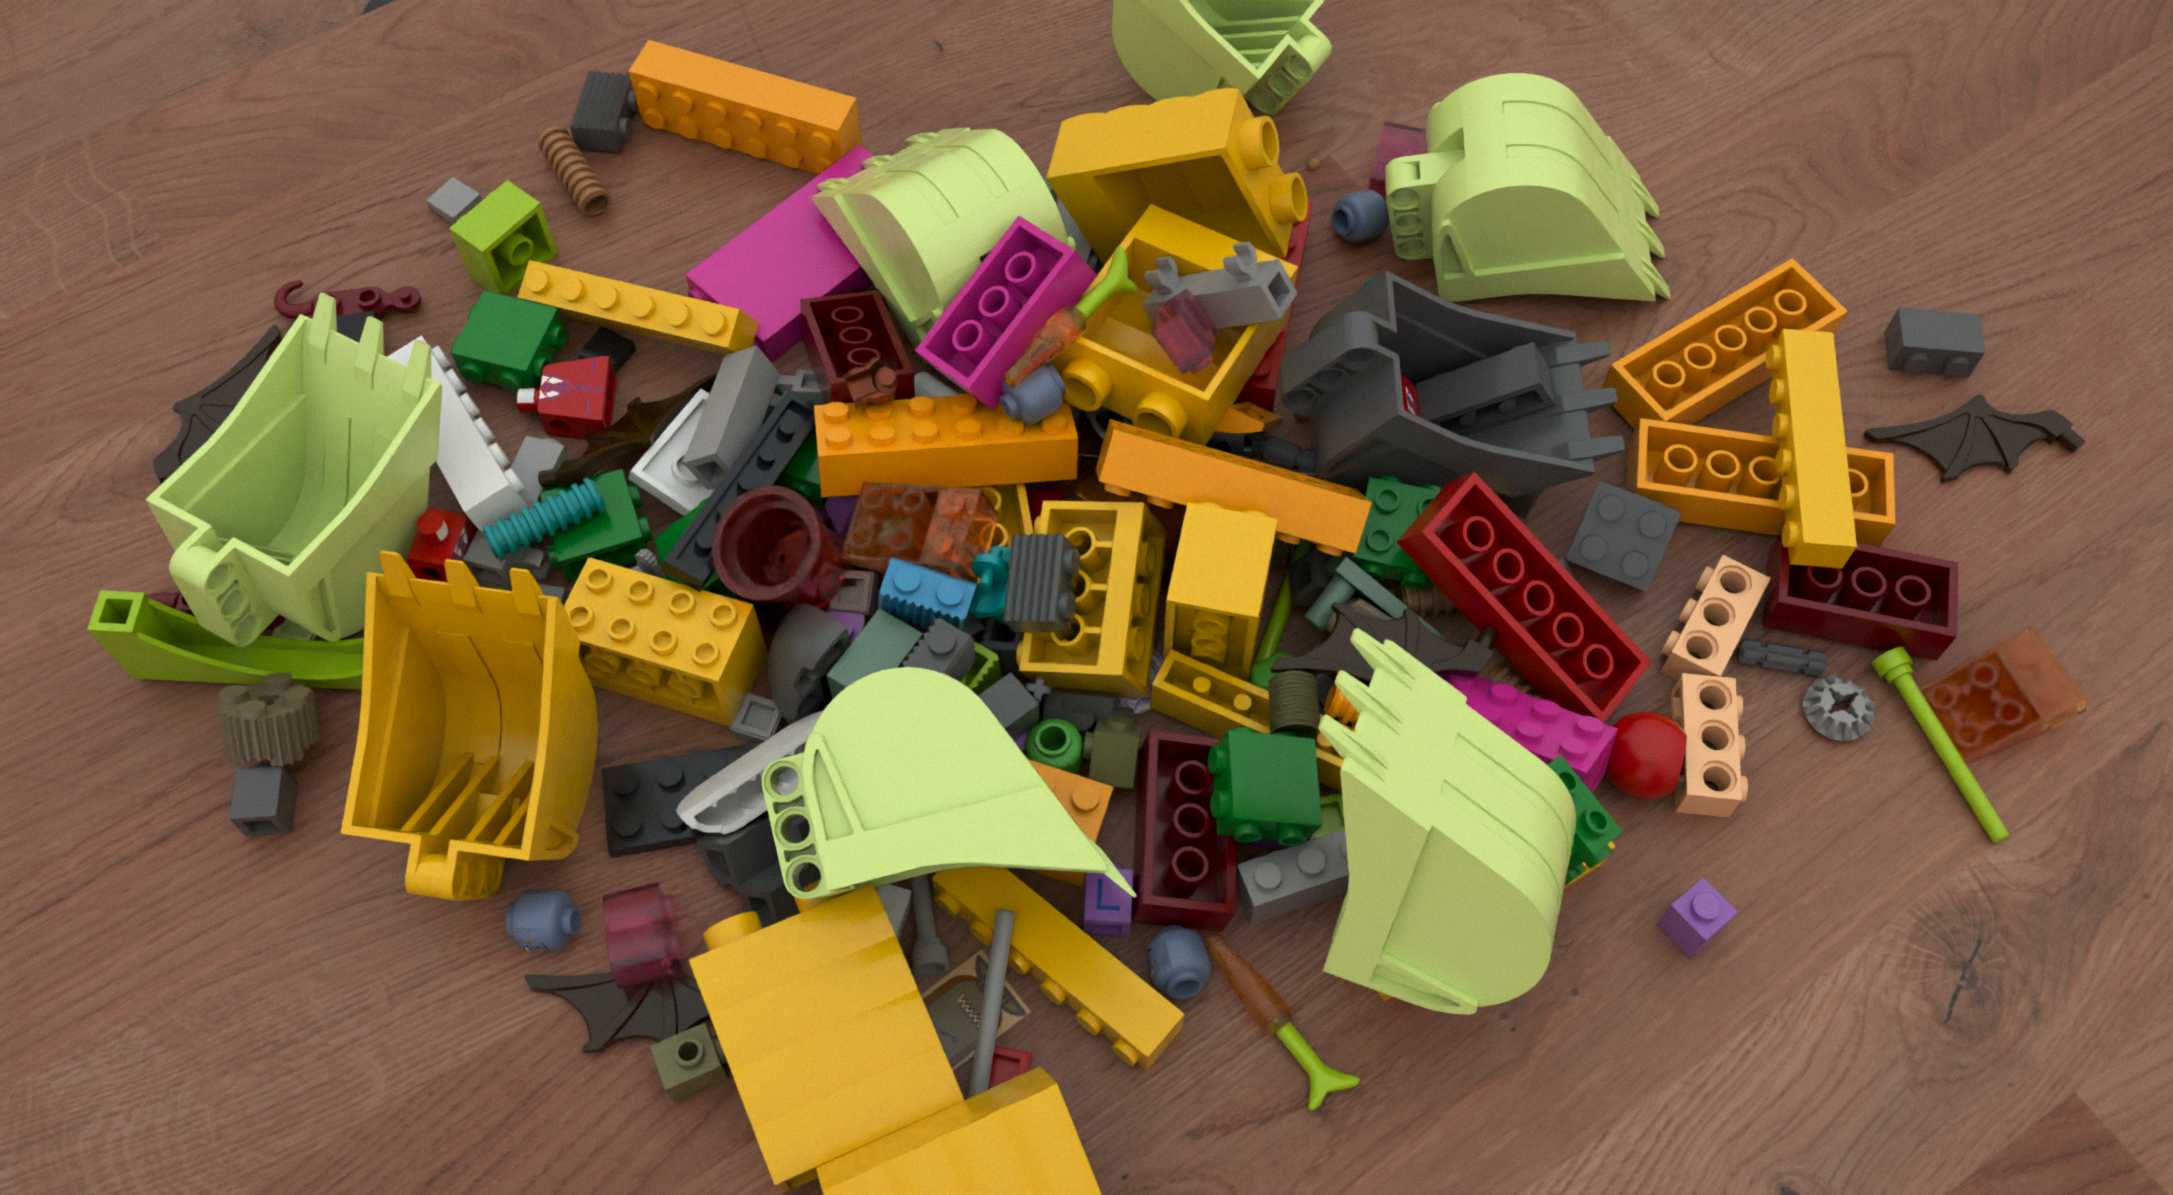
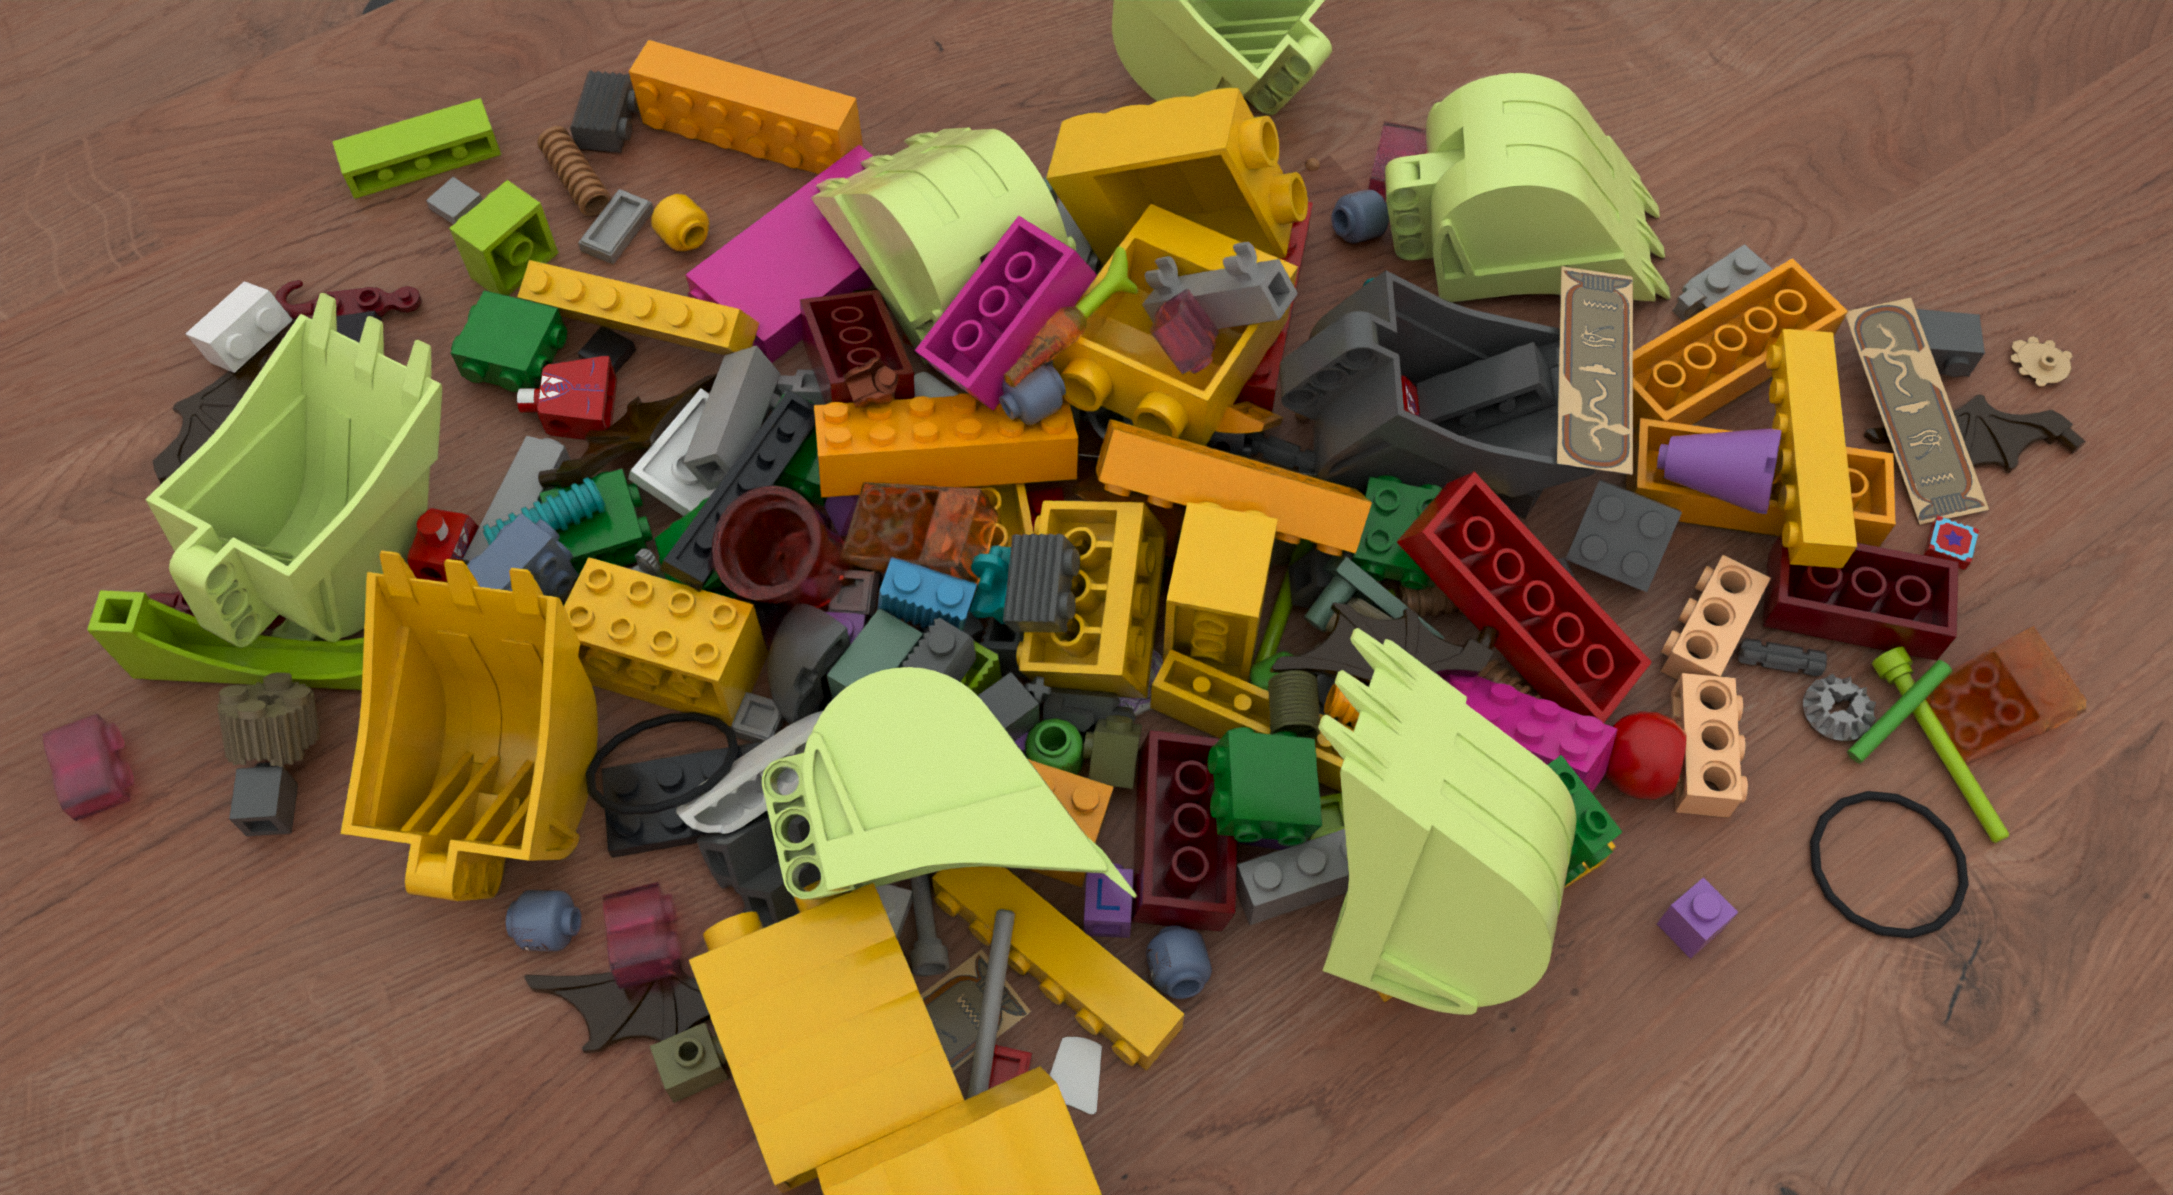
(88, 766): none -> clear pink brick
(239, 326): none -> white brick
(416, 148): none -> lime brick
(464, 451): white brick -> none
(530, 548): none -> sand blue brick
(616, 226): none -> light grey tile
(674, 802): none -> black piece
(680, 222): none -> yellow head
(1078, 1072): none -> white sticker
(1275, 1017): piece -> none
(1596, 371): none -> sticker
(1720, 281): none -> light grey hinge
(1725, 465): none -> medium lavender cone
(1846, 911): none -> black piece
(1899, 711): none -> bright green bar
(1916, 411): none -> sticker
(1951, 541): none -> red tile
(2041, 361): none -> tan piece

